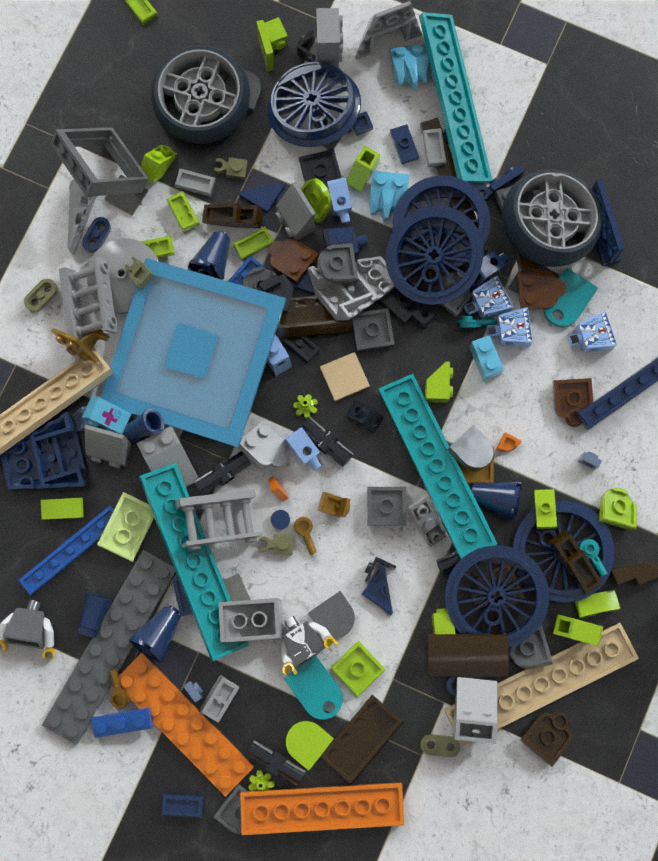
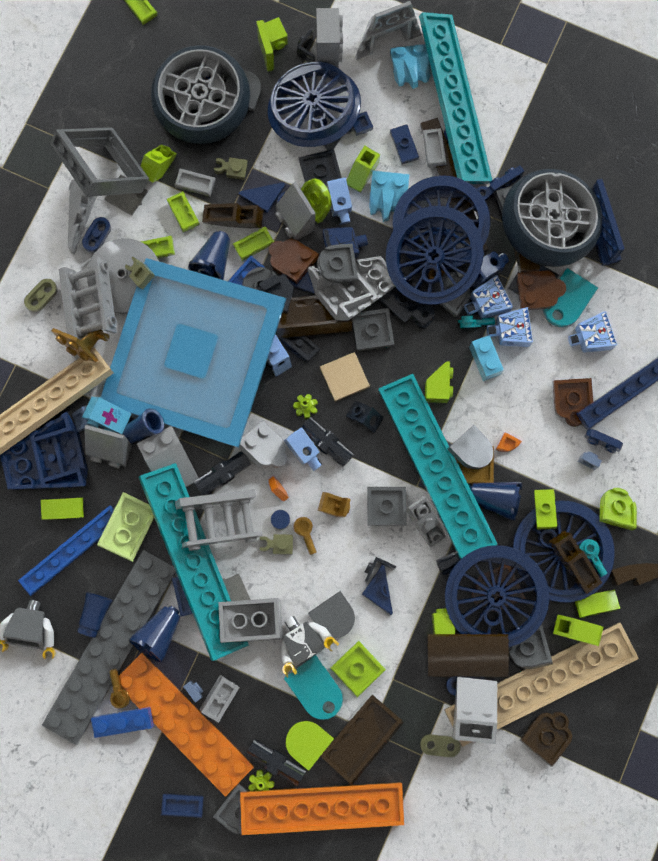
(597, 438): none -> dark blue plate

